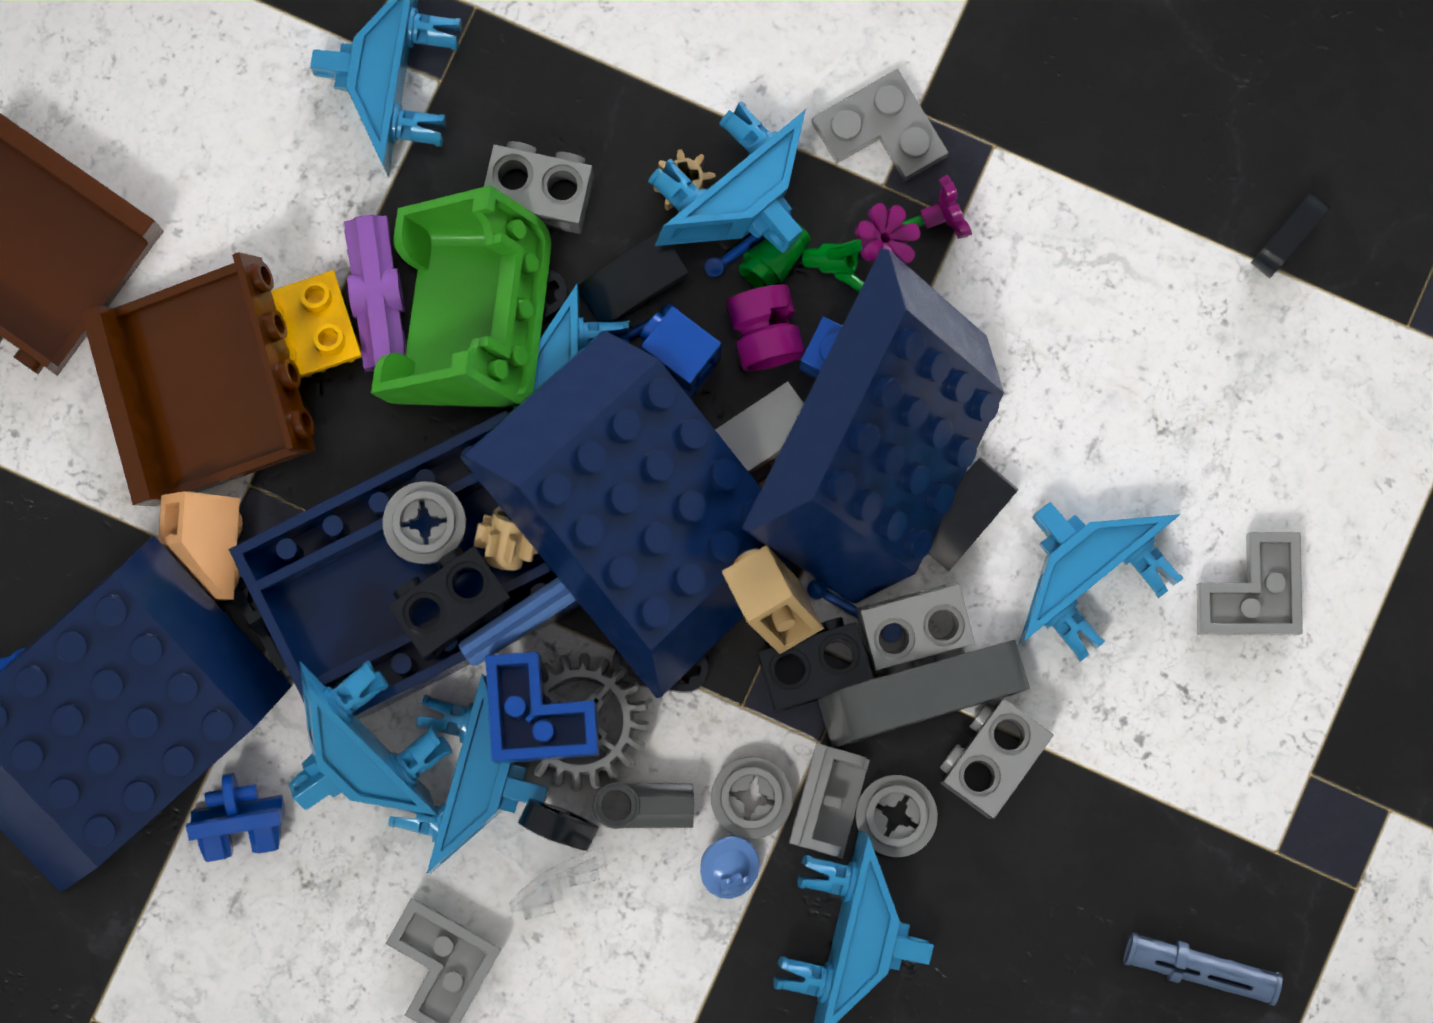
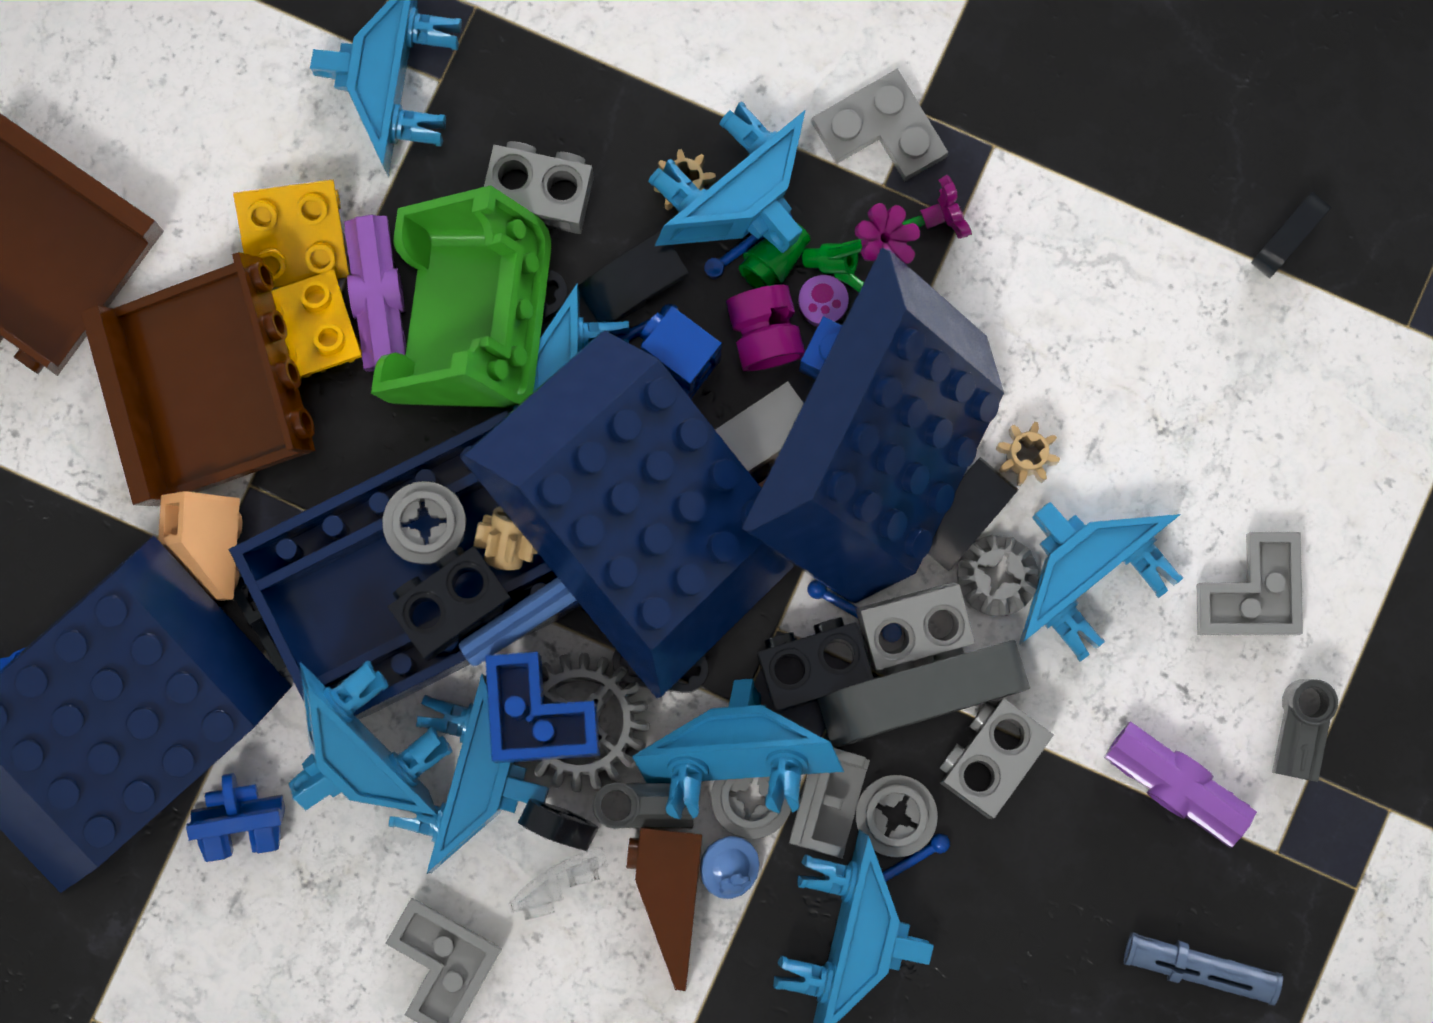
(293, 230): none -> yellow hinge
(668, 886): none -> reddish brown slope
(736, 744): none -> dark azure connector
(772, 599): tan brick -> none
(823, 297): none -> medium lavender tile
(939, 843): none -> blue hinge
(976, 585): none -> light grey gear
(1029, 440): none -> tan gear
(1180, 784): none -> medium lavender piece
(1303, 736): none -> dark grey piece

